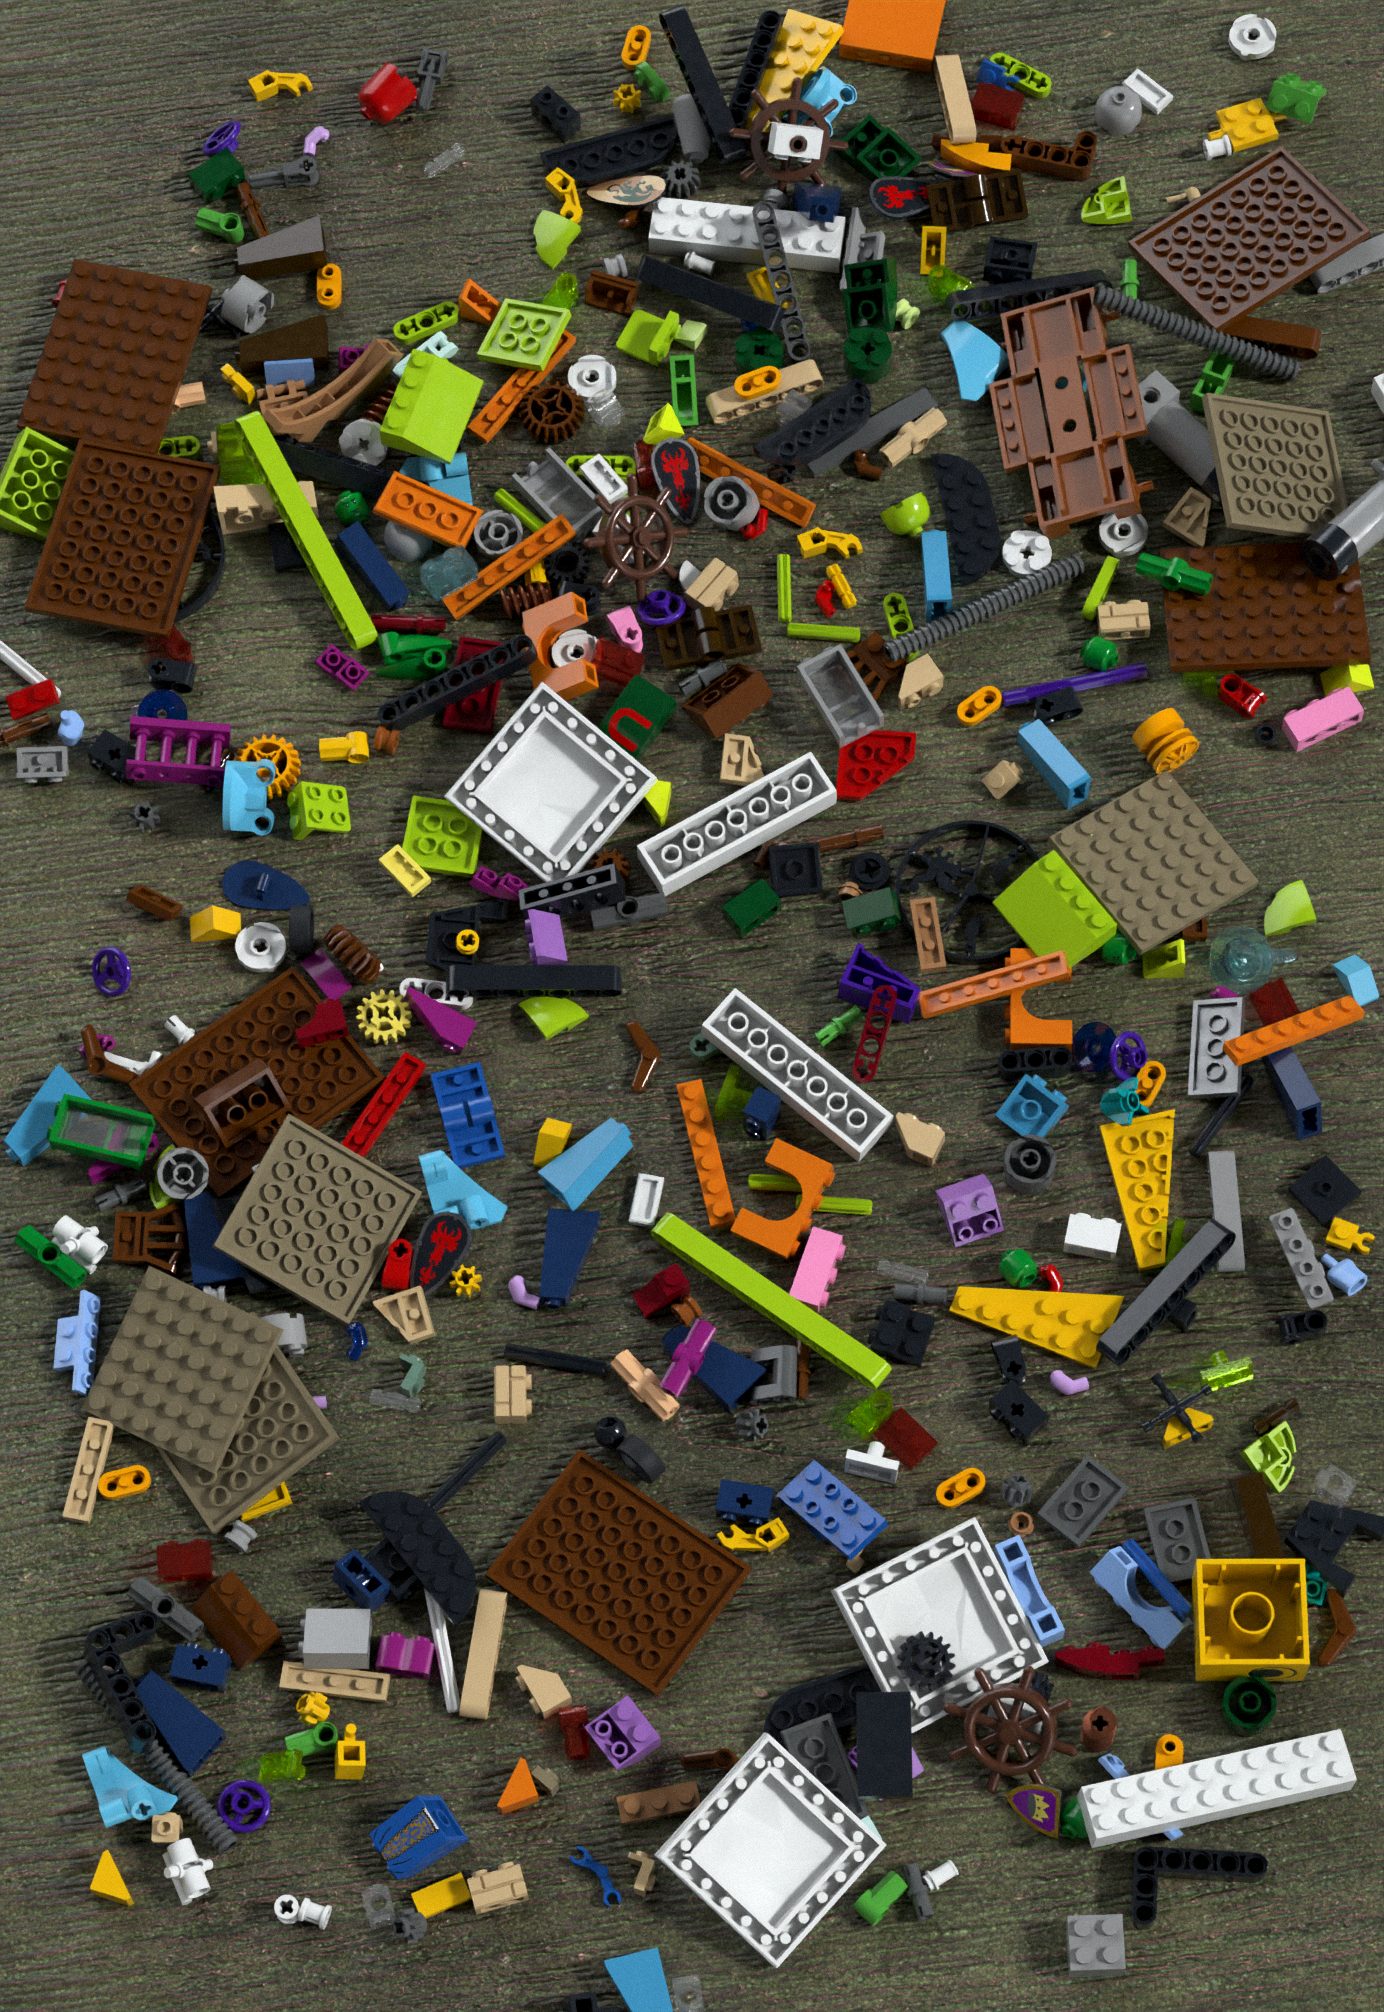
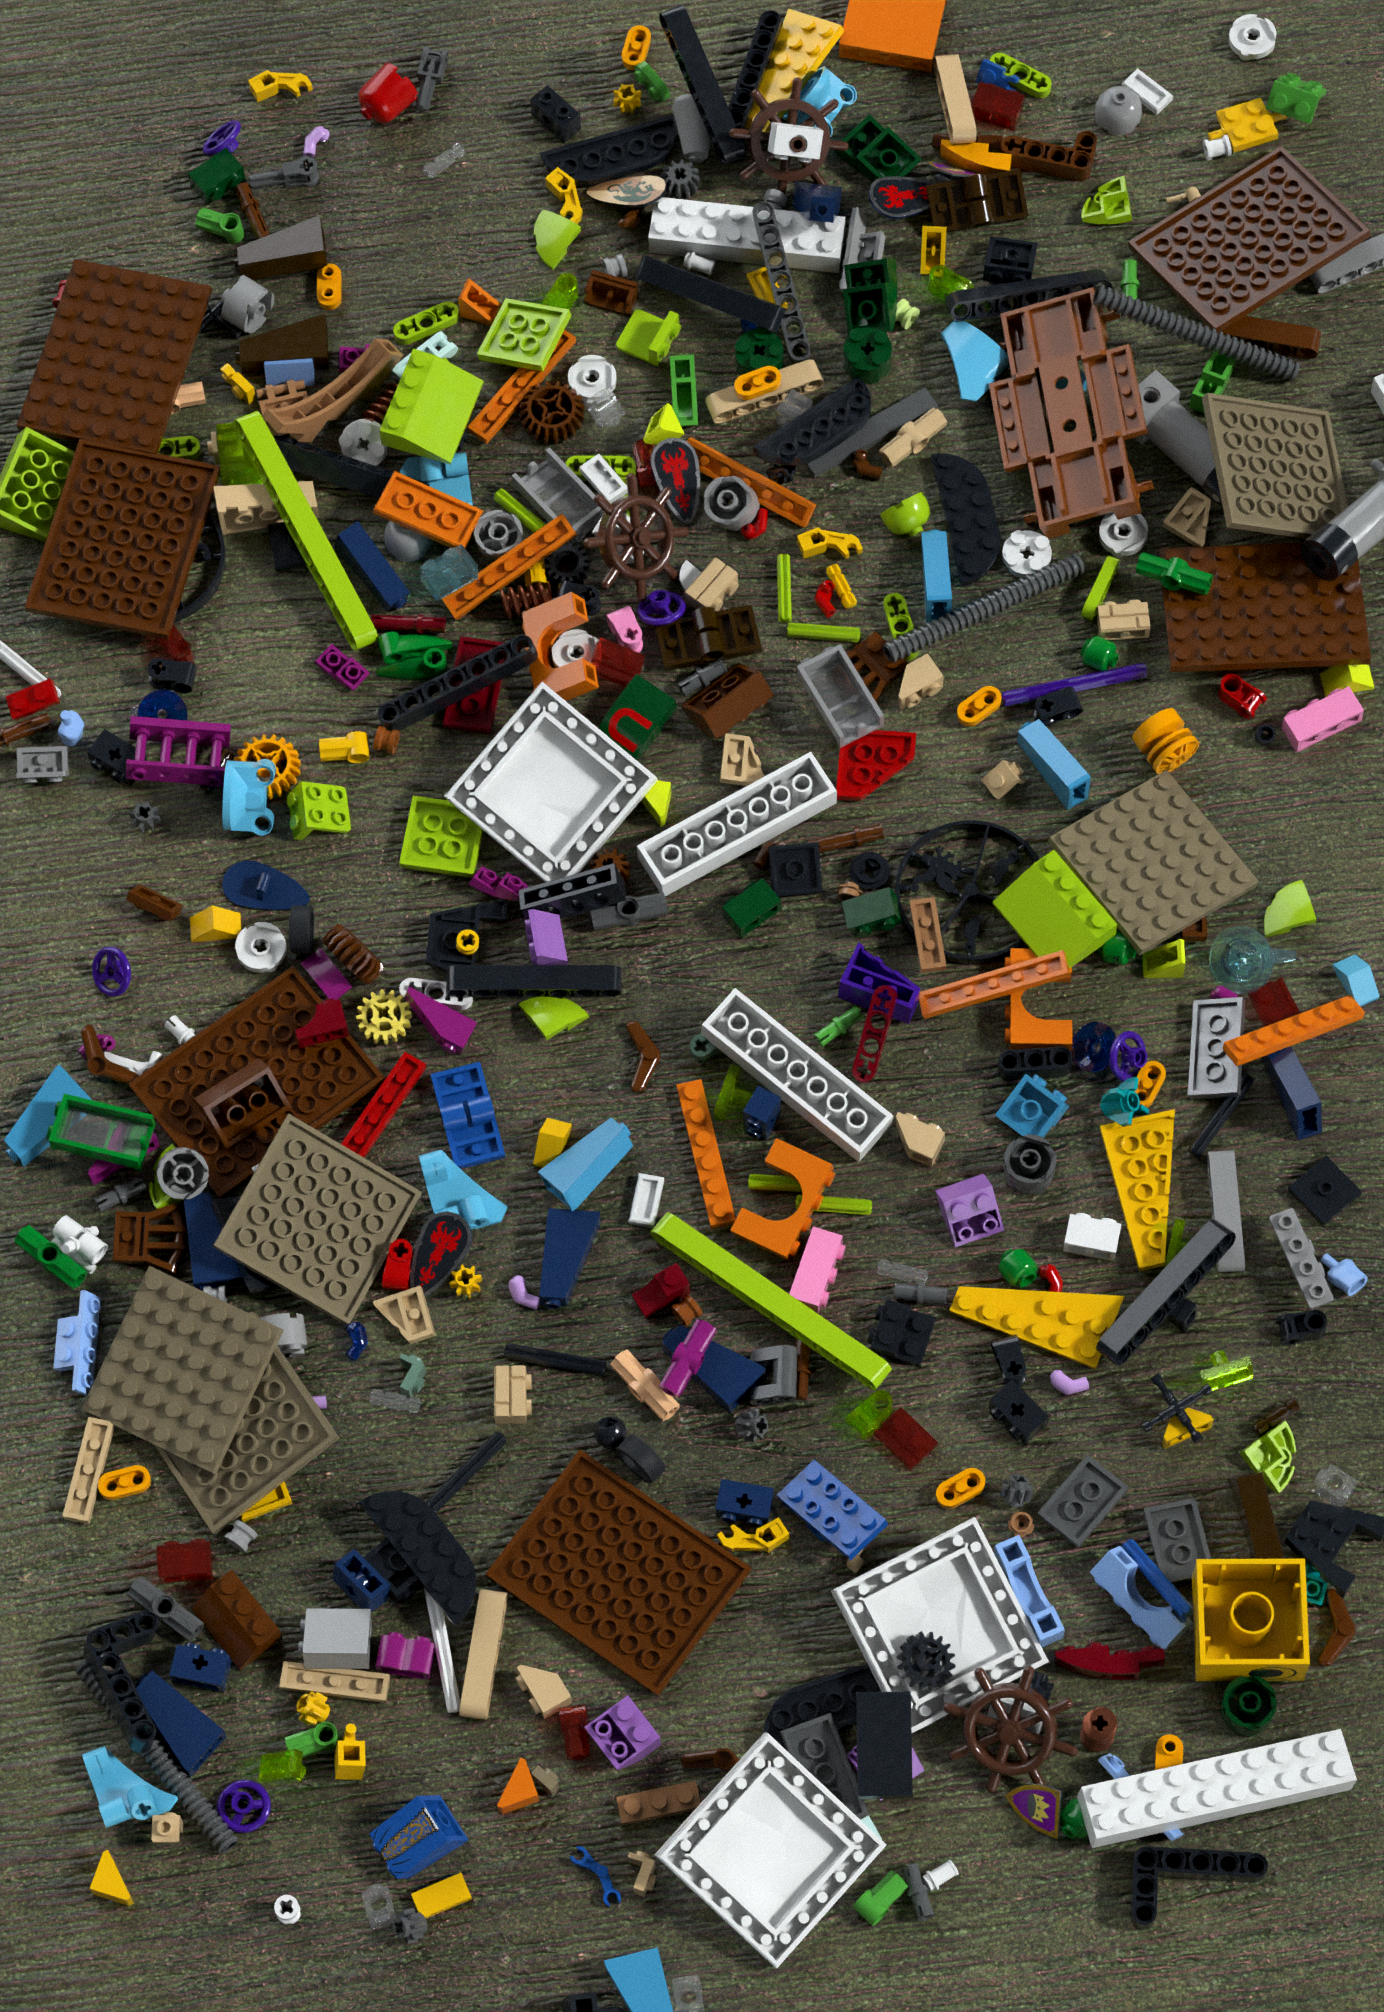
(186, 1870): white pin -> none
(314, 1913): white bush -> none
(352, 508): green head -> none
(405, 870): light yellow tile -> none
(497, 1887): tan brick -> none
(692, 334): yellowish green slope -> none
(872, 1464): white tile -> none
(1095, 1945): light grey brick -> none
(1208, 679): clear neon green tile -> none
(1345, 1235): yellow plate -> none

